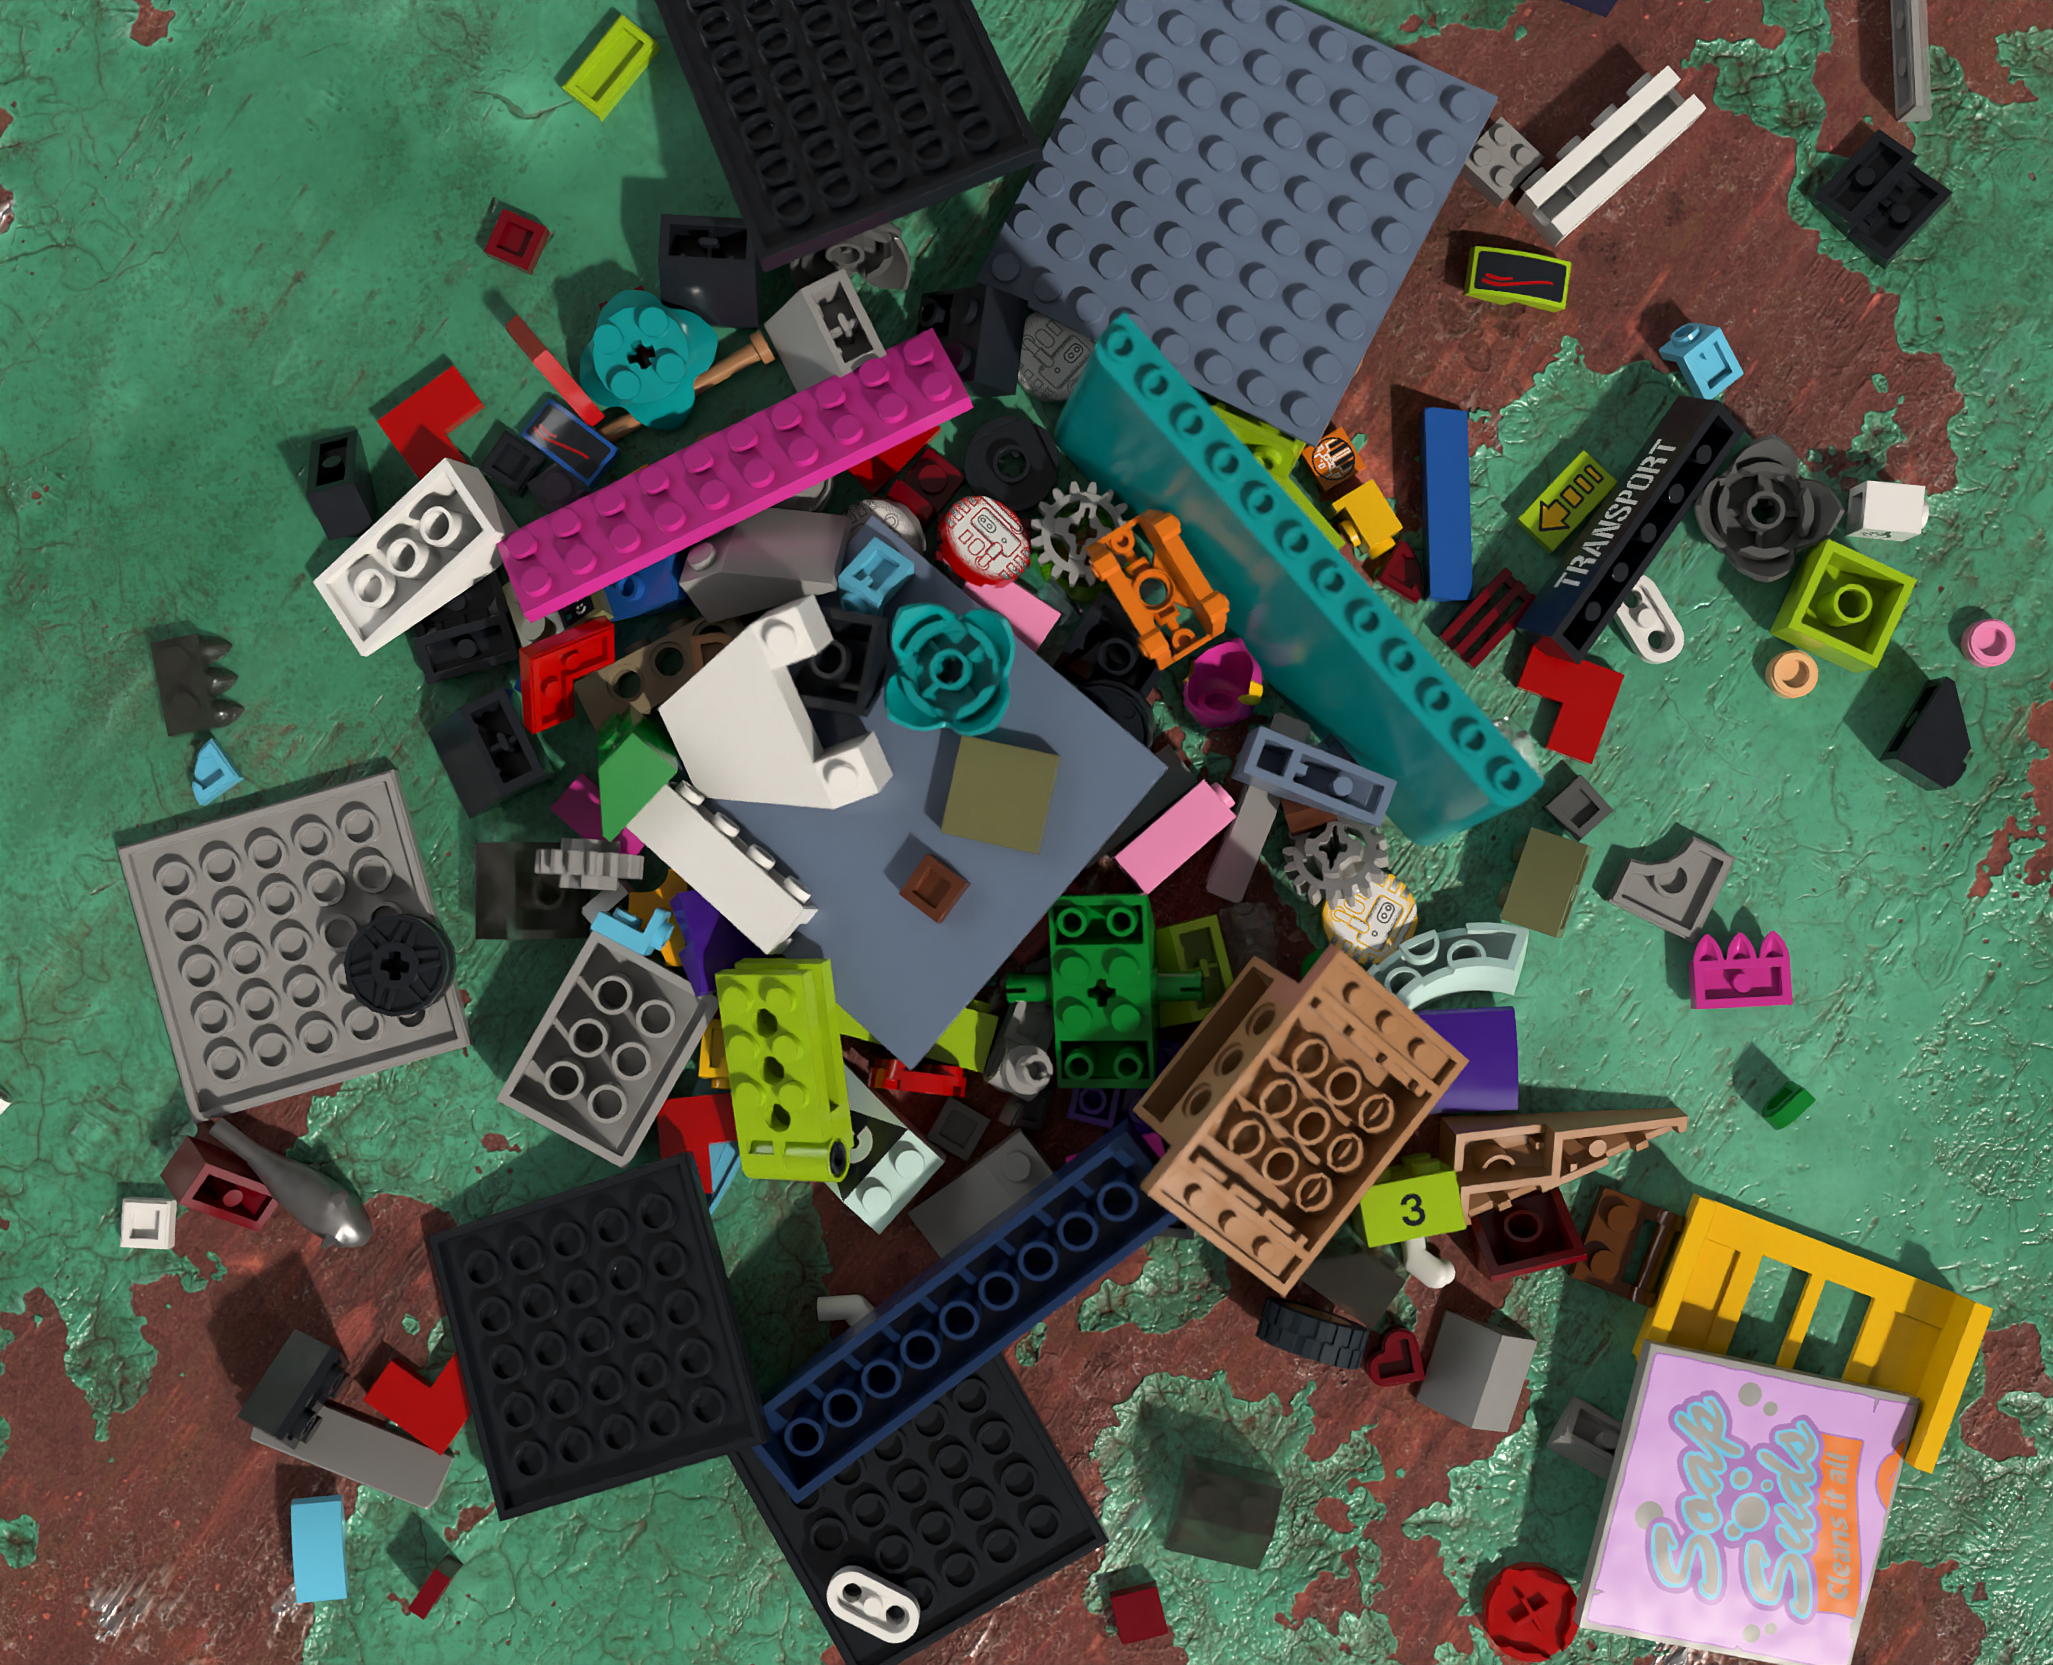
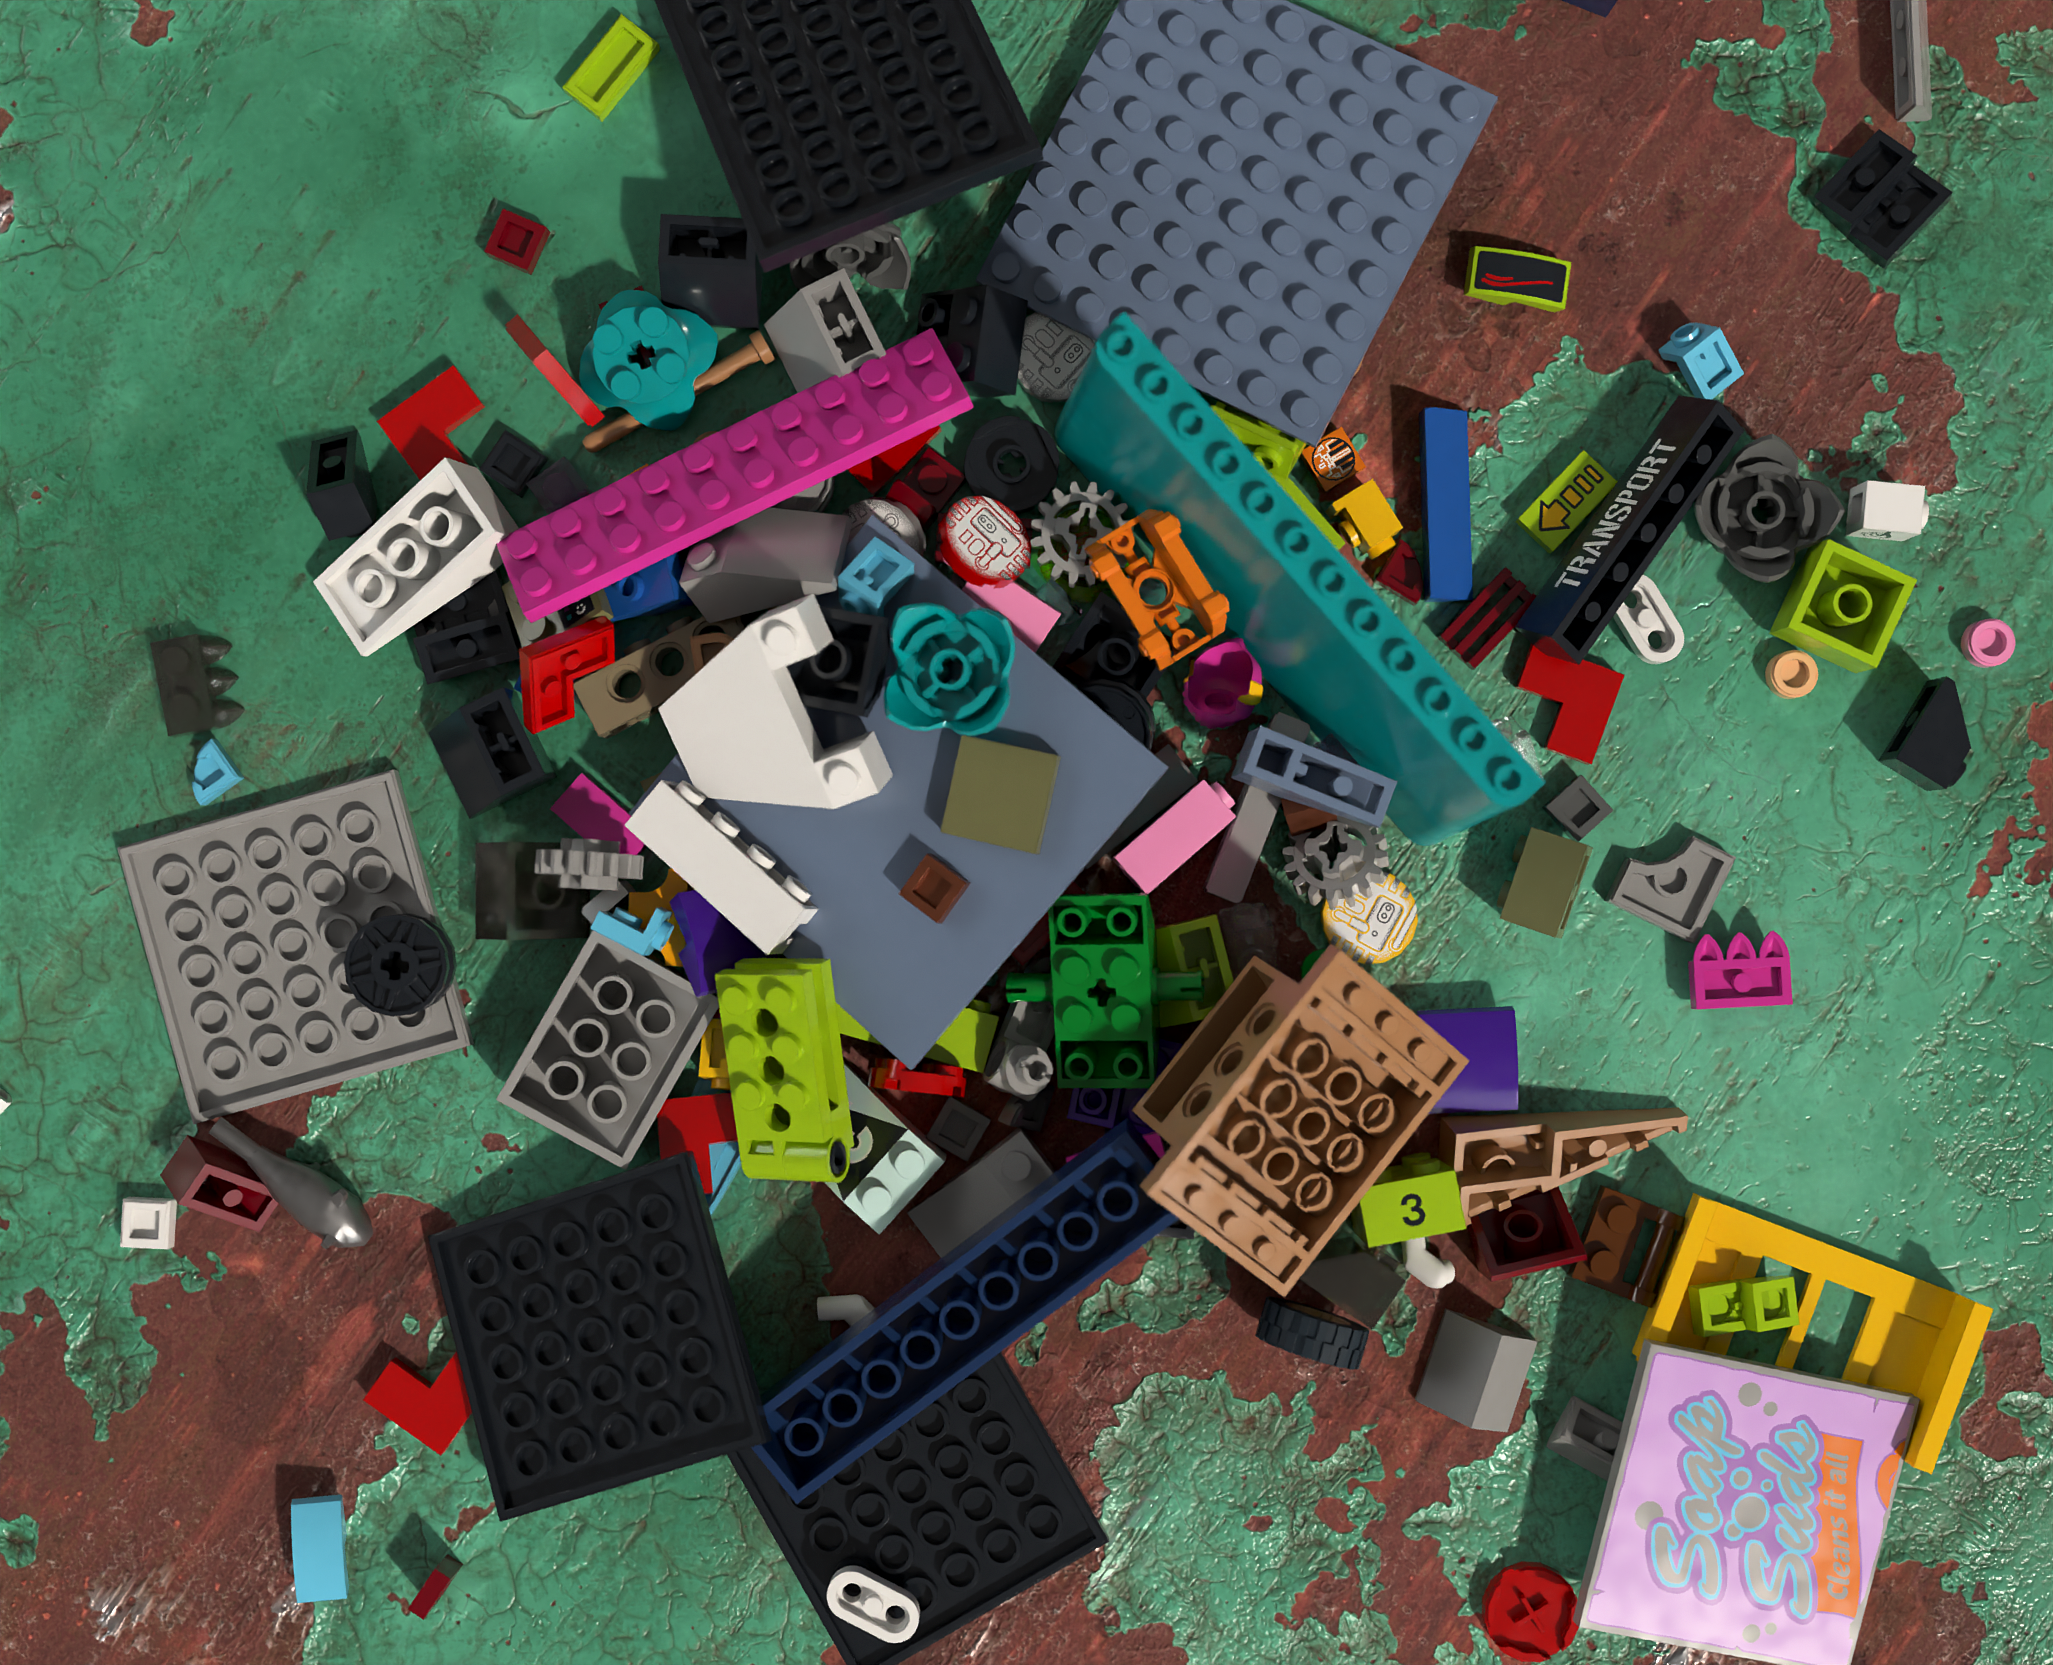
(296, 1389): black slope -> none
(371, 1457): light grey slope -> none
(571, 443): black slope -> none
(632, 767): green slope -> none
(1138, 1613): dark red tile -> none
(1223, 1511): clear smoke slope -> none
(1396, 1358): dark red tile -> none
(1454, 962): light aqua brick -> none
(1500, 162): light grey piece -> none
(1608, 157): white brick -> none
(1743, 1304): none -> lime slope
(1786, 1105): green tile -> none

